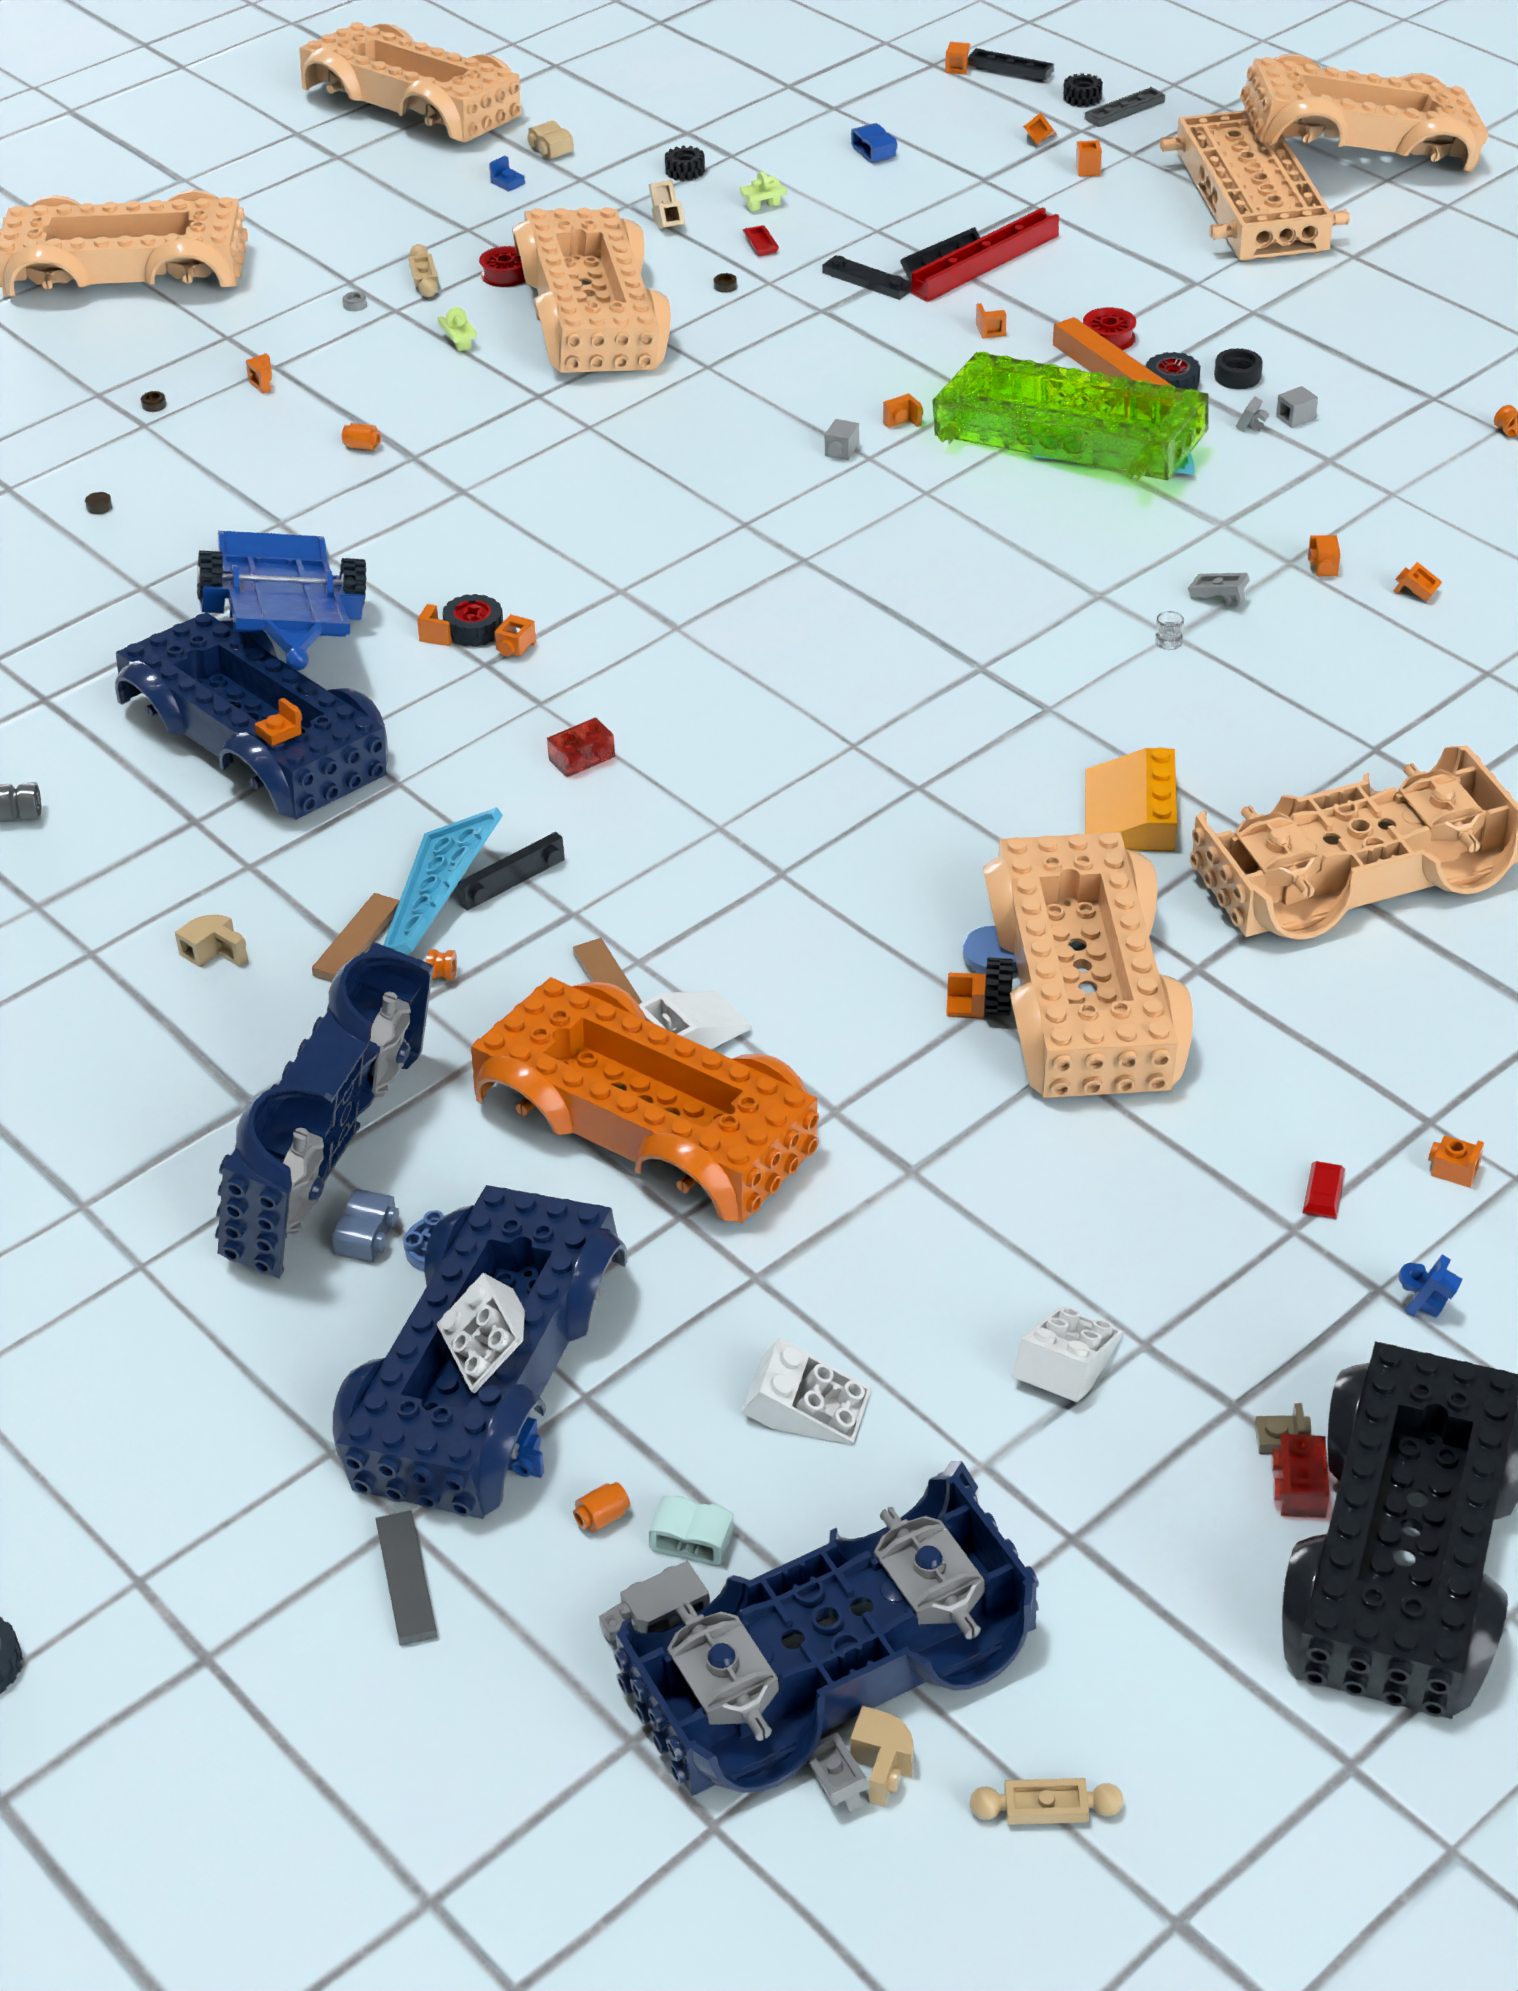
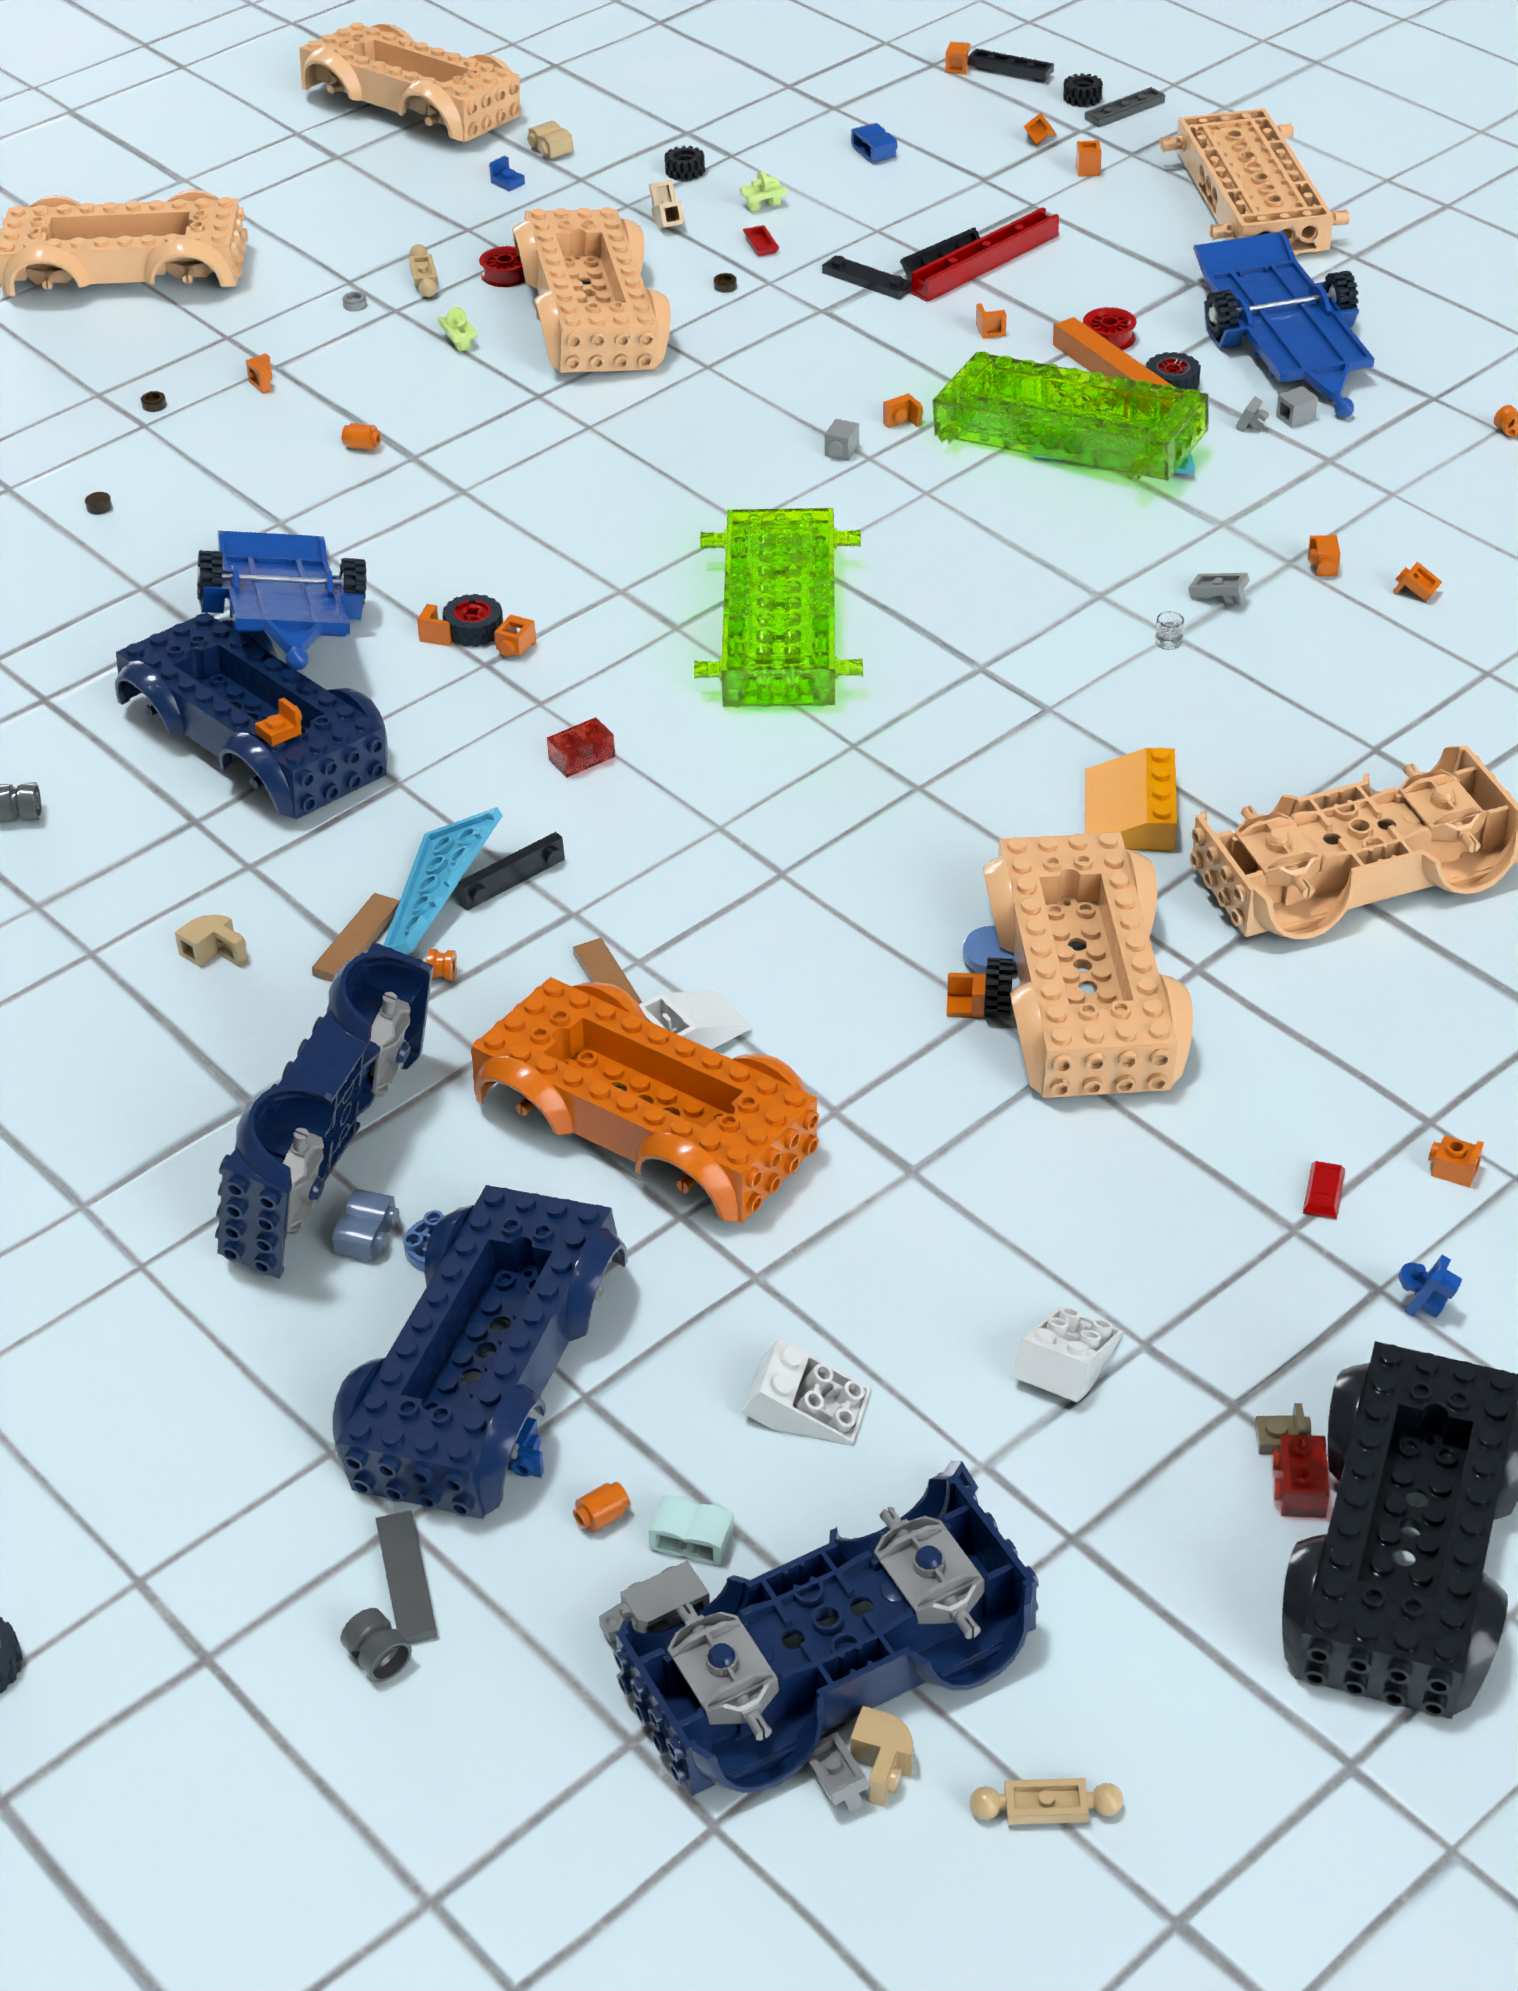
(375, 1644): none -> dark grey wheel
(483, 1329): white slope -> none
(785, 563): none -> clear neon green piece
(1242, 378): black tyre -> none
(1287, 318): none -> blue piece
(1362, 110): light nougat piece -> none

